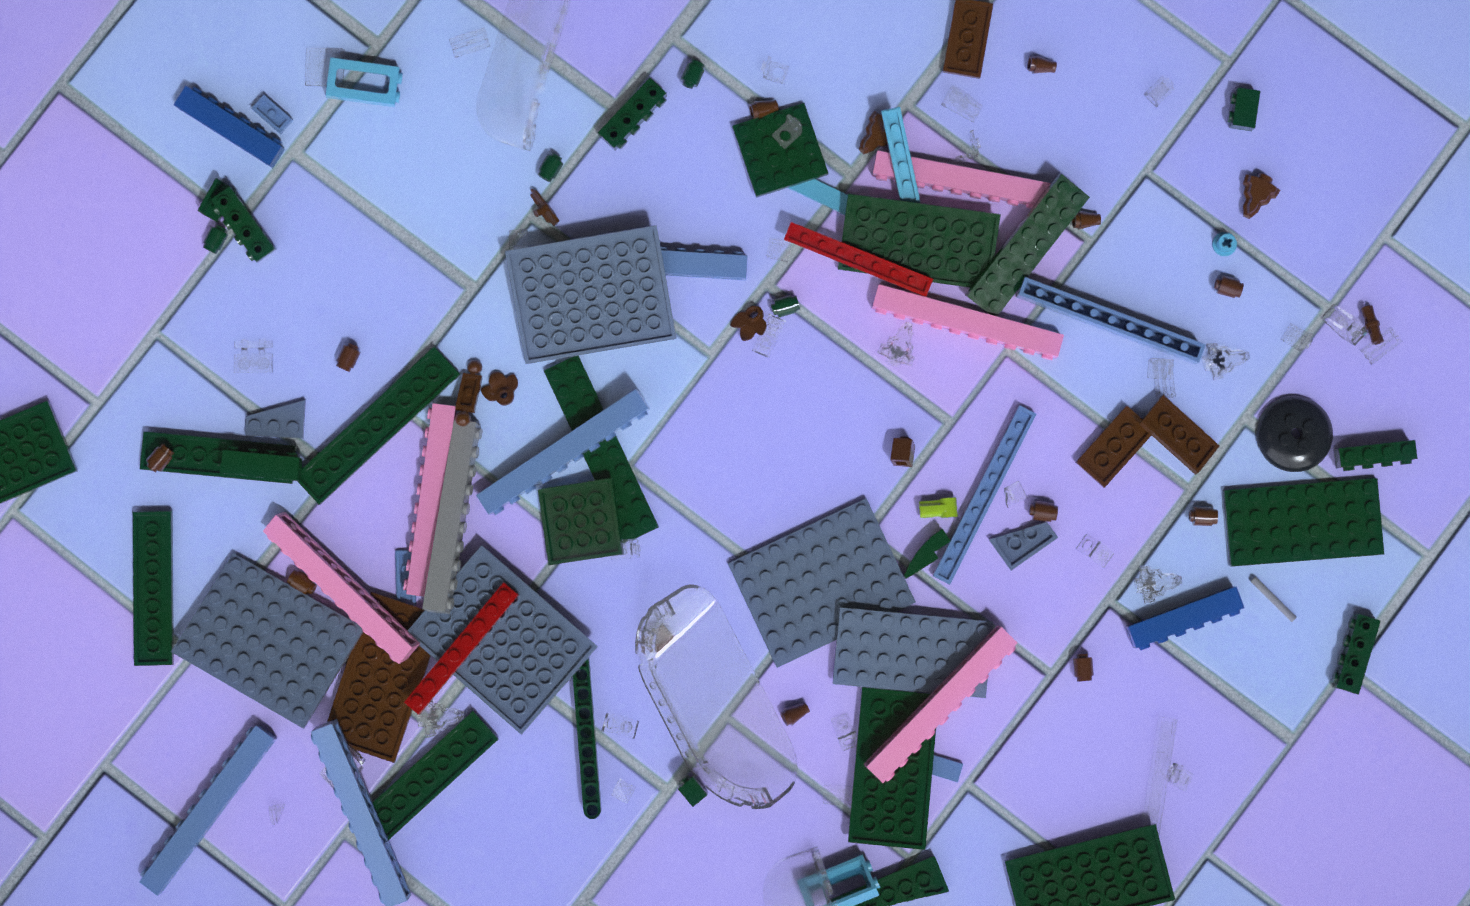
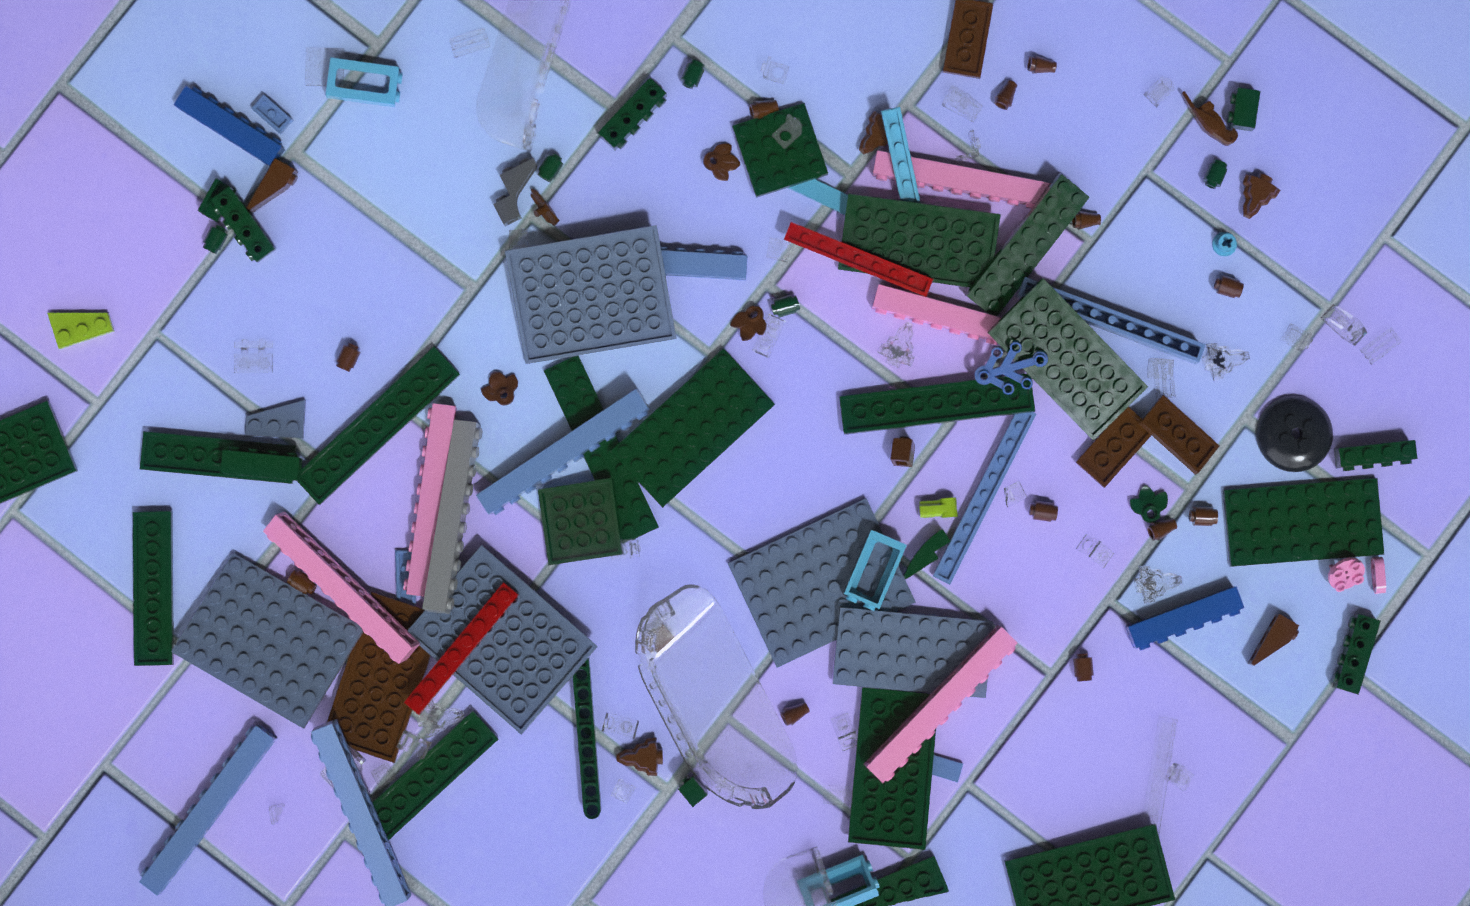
(79, 327): none -> lime wing
(159, 458): reddish brown brick -> none
(275, 182): none -> reddish brown slope
(383, 775): none -> clear tile
(414, 744): none -> clear panel
(468, 393): reddish brown plate -> none
(514, 181): none -> dark grey arch
(643, 757): none -> reddish brown rock
(692, 428): none -> dark green plate
(724, 161): none -> reddish brown plate
(875, 601): none -> medium azure piece
(932, 405): none -> dark green plate
(1006, 95): none -> reddish brown cone
(1008, 368): none -> blue plant
(1023, 544): sand blue wing -> none
(1081, 367): none -> plate
(1149, 501): none -> dark green plate
(1160, 529): none -> reddish brown cone
(1211, 122): none -> reddish brown animal
(1215, 174): none -> dark green brick
(1273, 599): light grey bar -> none
(1278, 634): none -> reddish brown slope
(1346, 574): none -> bright pink plate
(1372, 325): reddish brown pin -> none
(1378, 575): none -> bright pink beam

